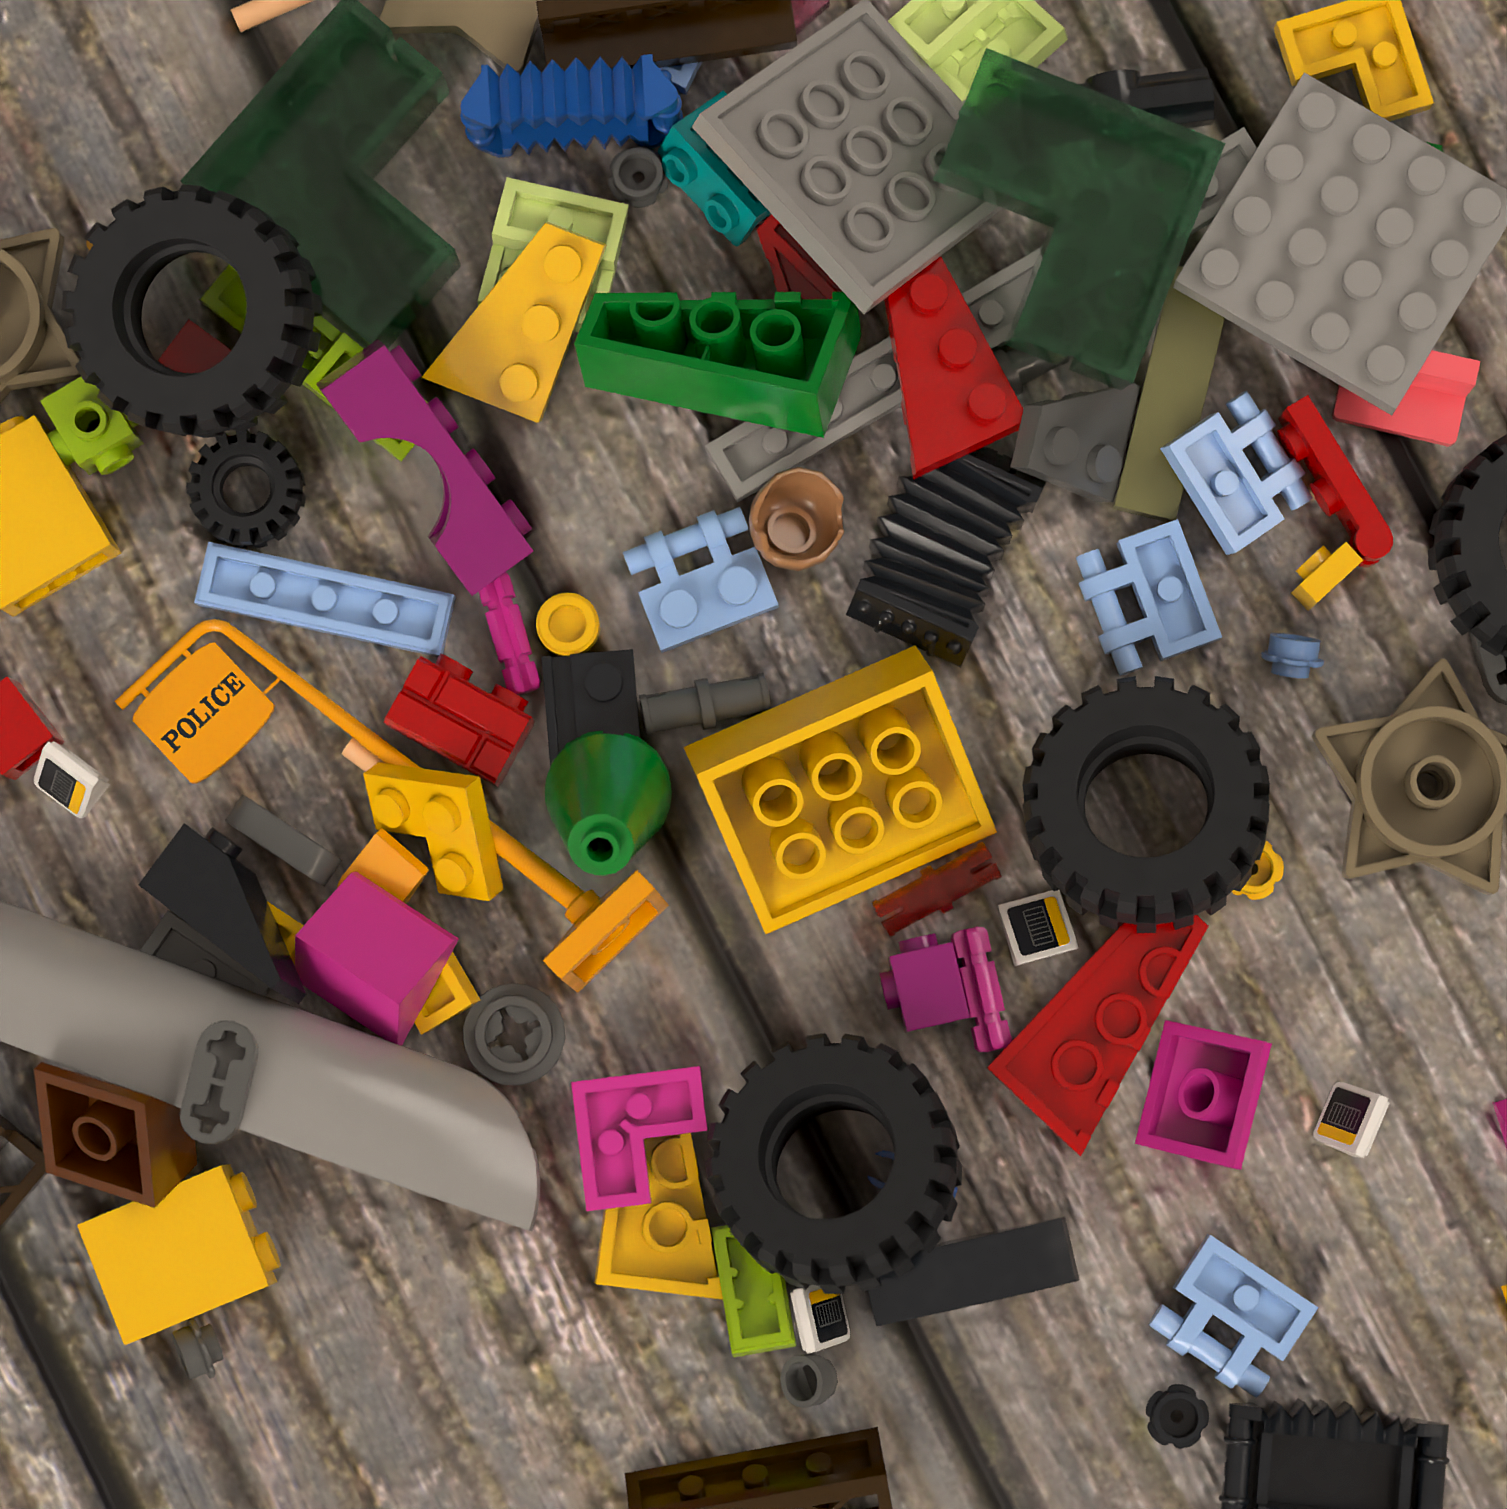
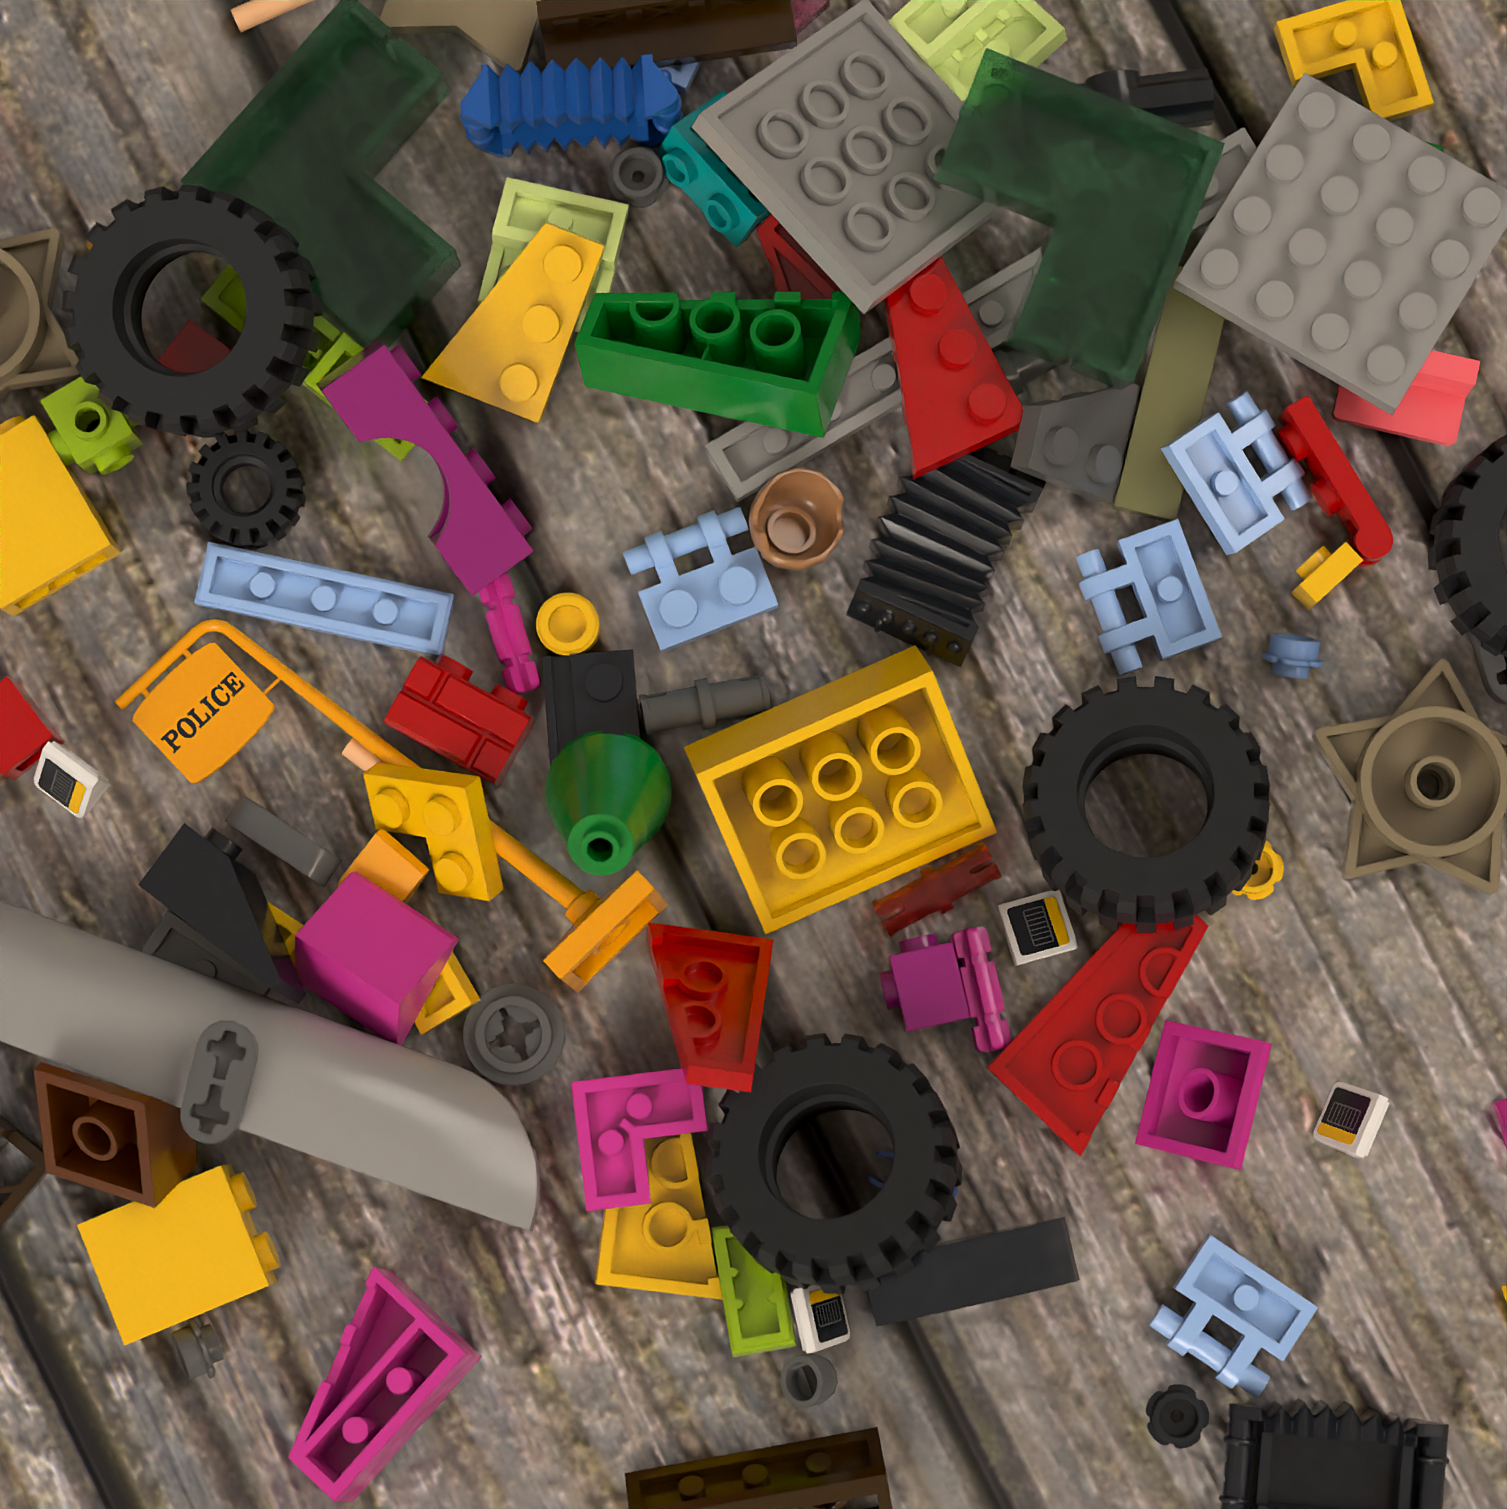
(381, 1387): none -> dark pink wedge
(712, 1000): none -> red wing

